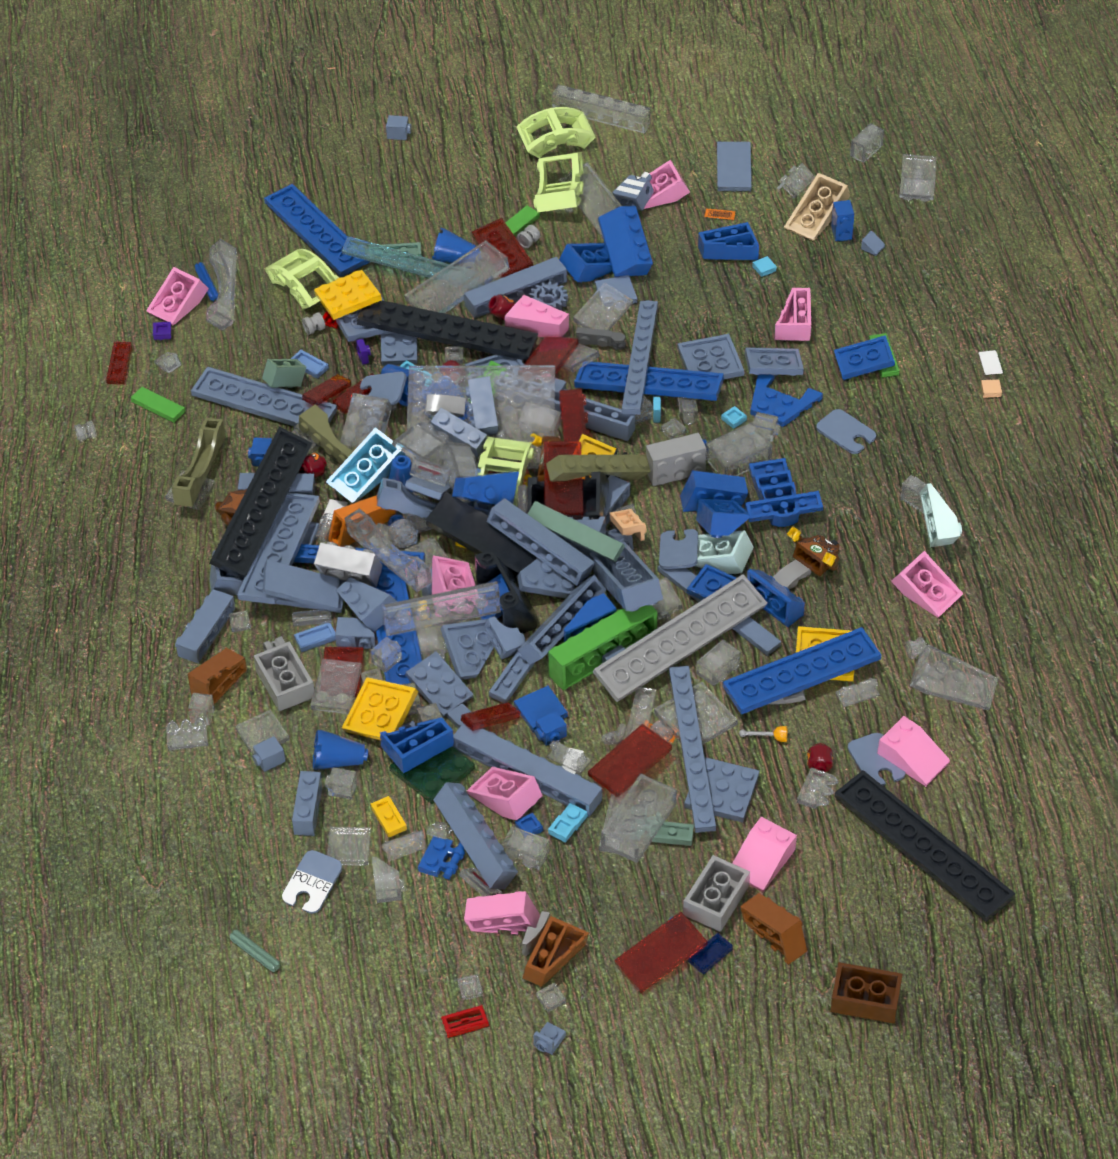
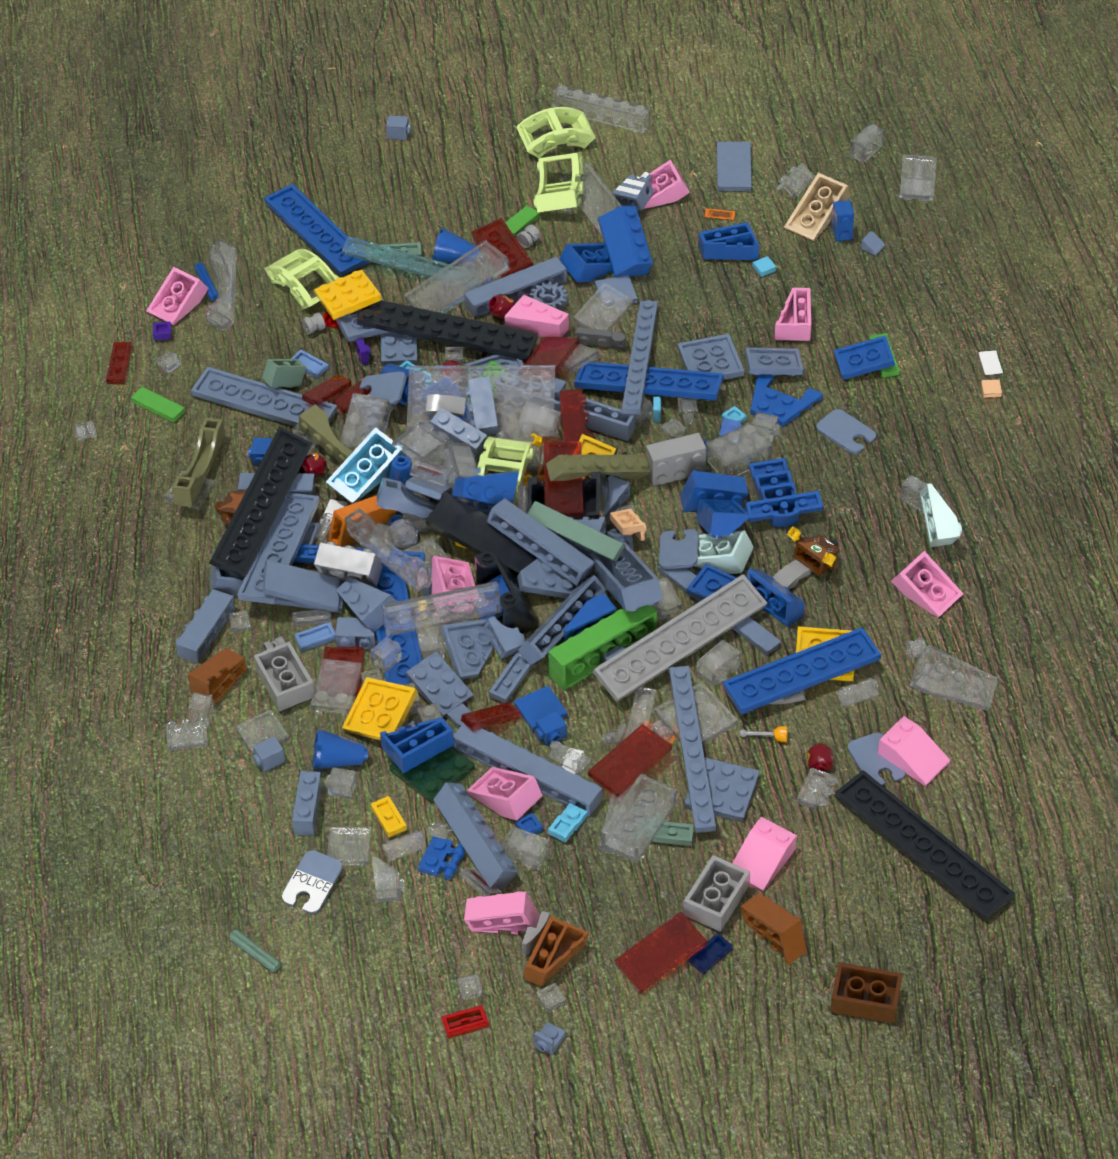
(729, 425): none -> tile

